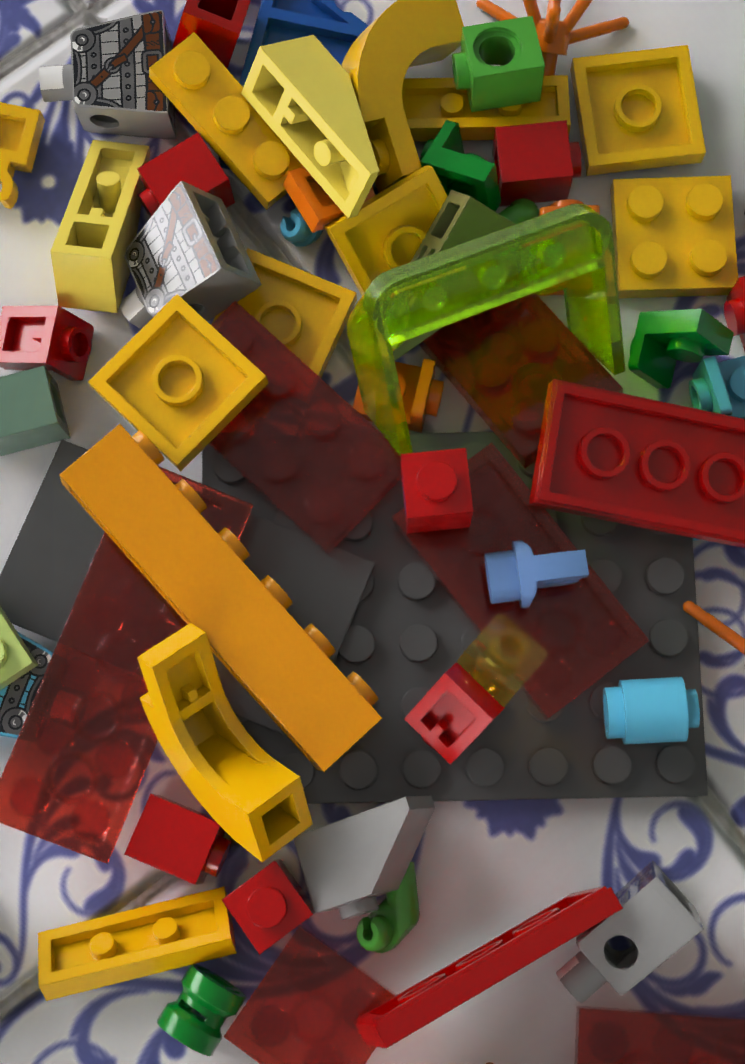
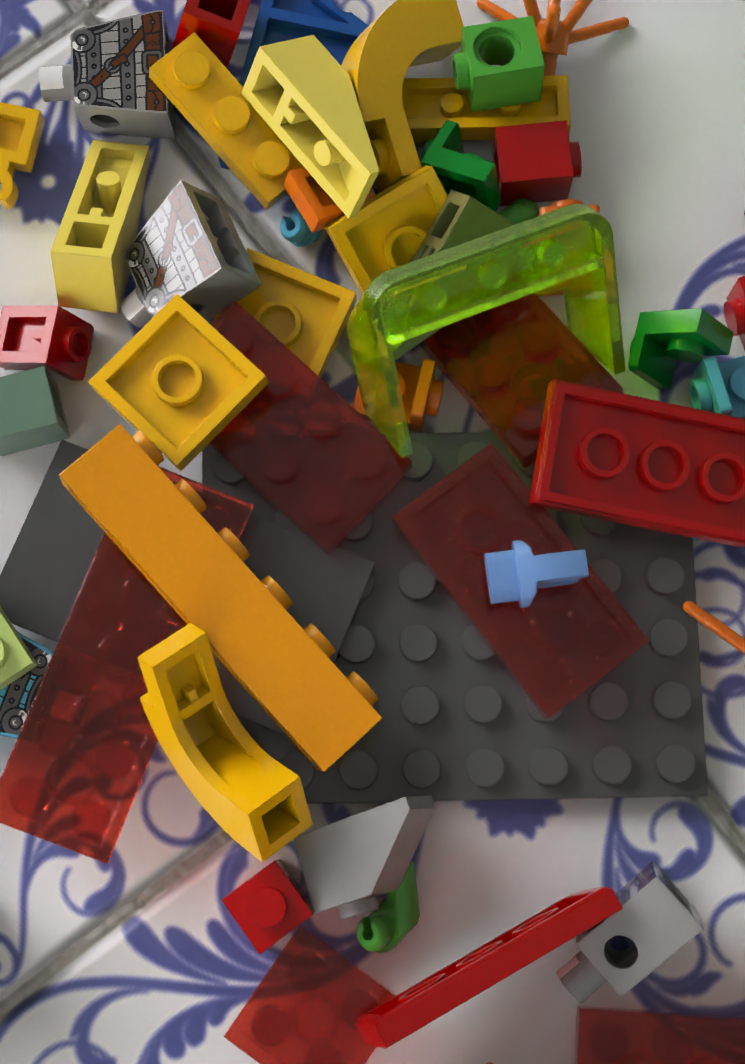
(134, 944): yellow plate -> none
(178, 841): red brick -> none
(187, 162): red brick -> none
(201, 1009): green wheel -> none
(436, 490): red brick -> none
(453, 713): red bracket -> none
(502, 658): clear yellow bracket -> none
(637, 110): yellow plate -> none
(650, 710): medium azure brick -> none
(674, 236): yellow plate -> none

